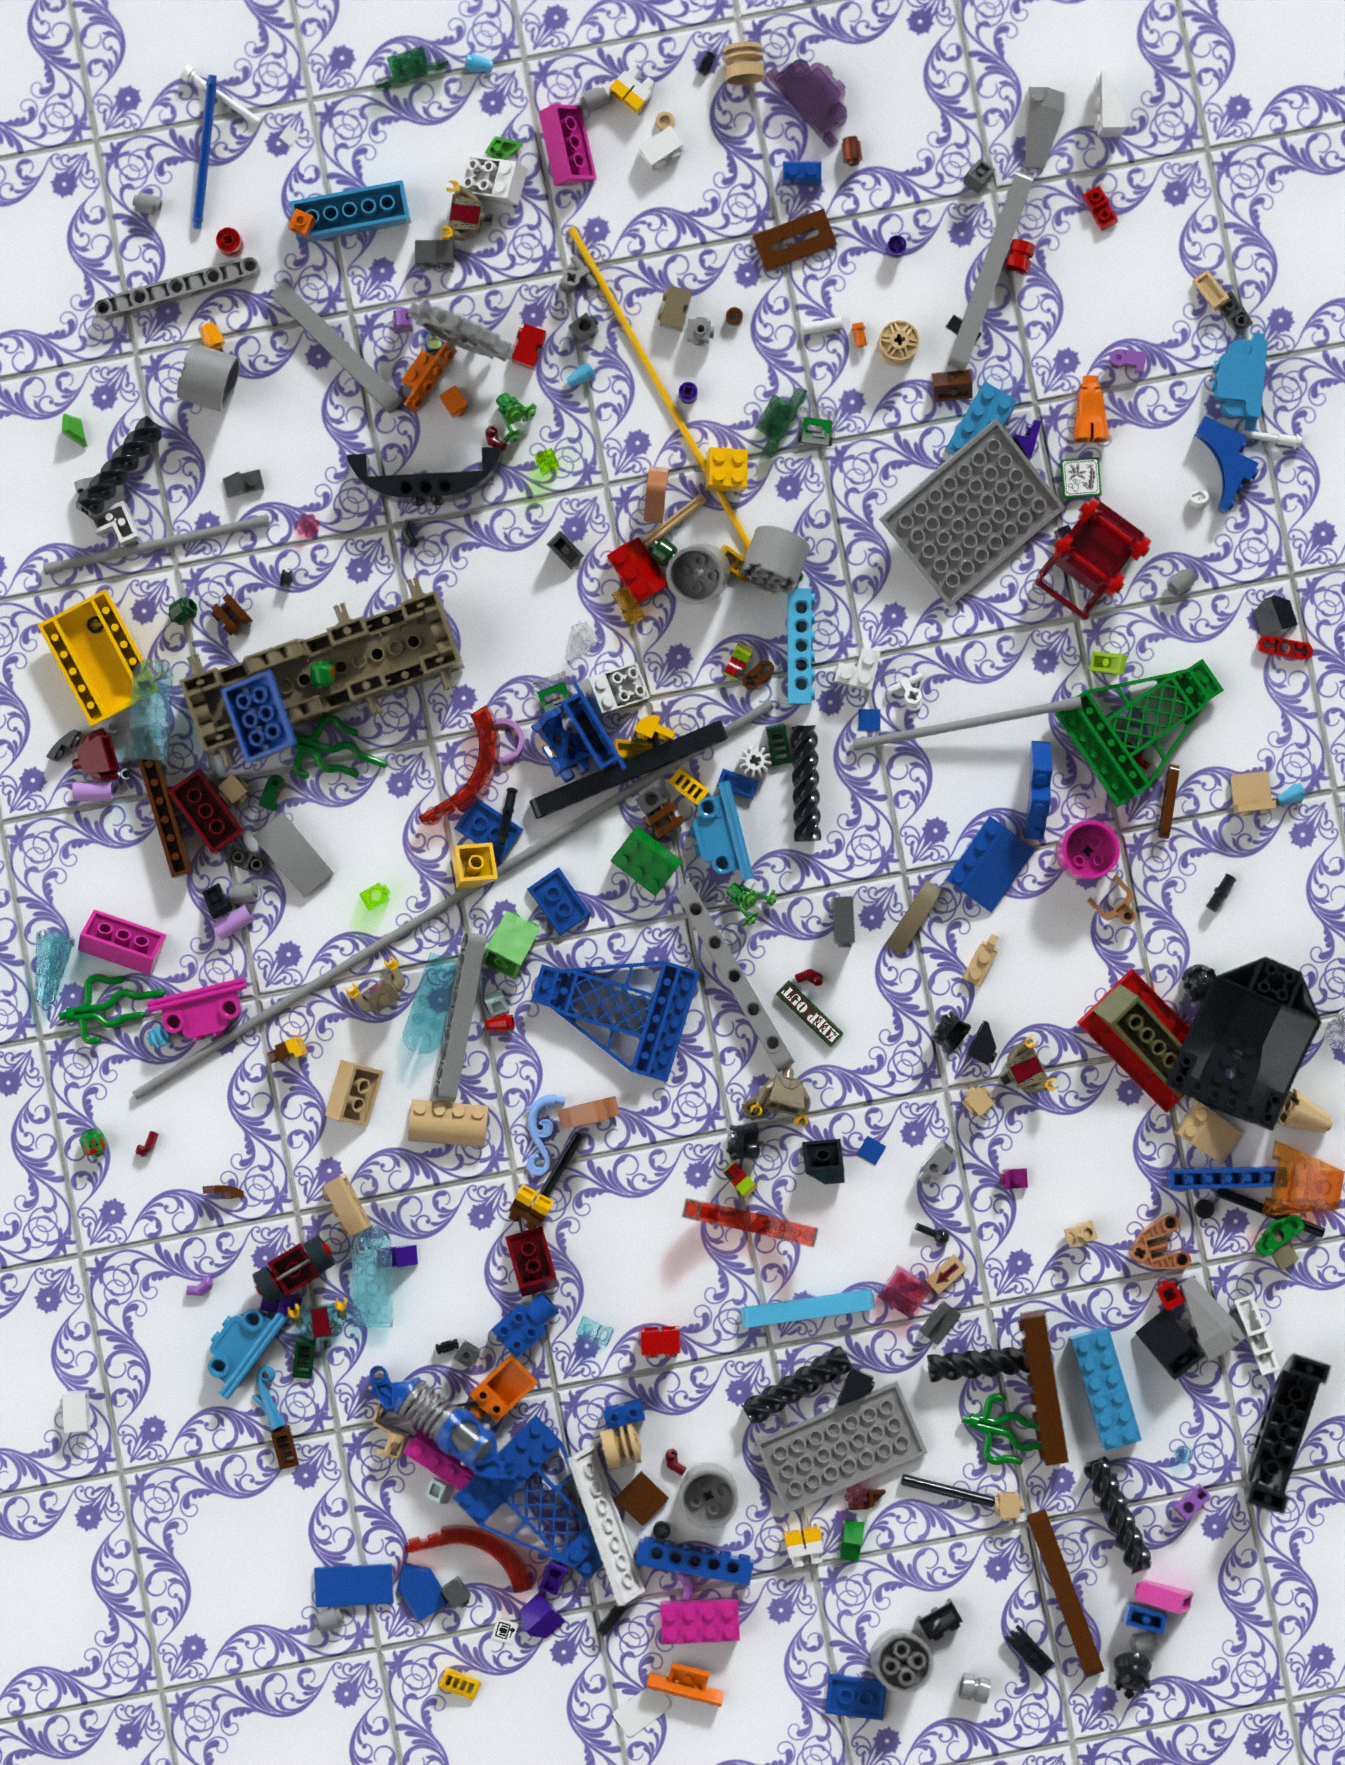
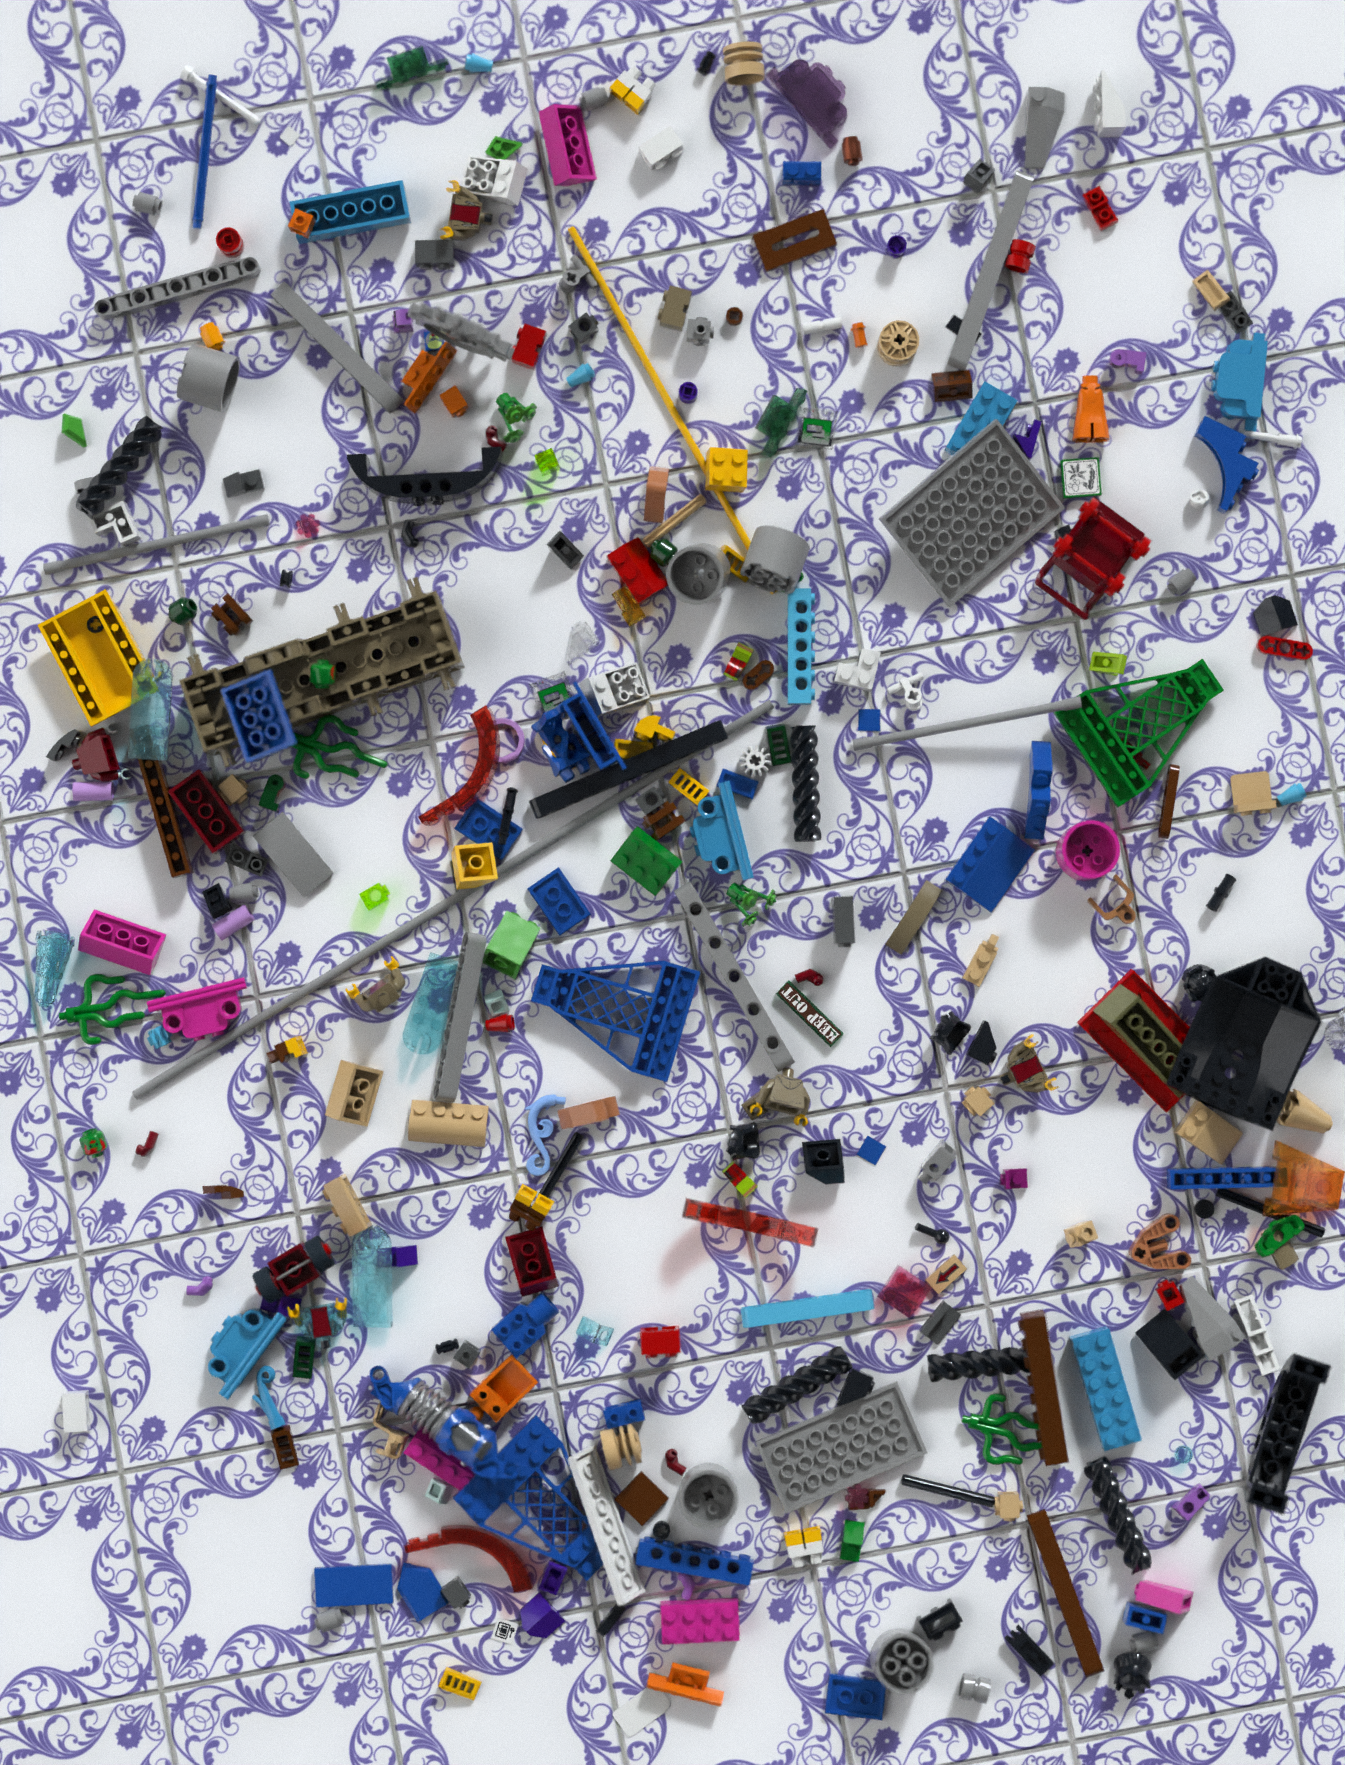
(664, 120): tan tile -> none

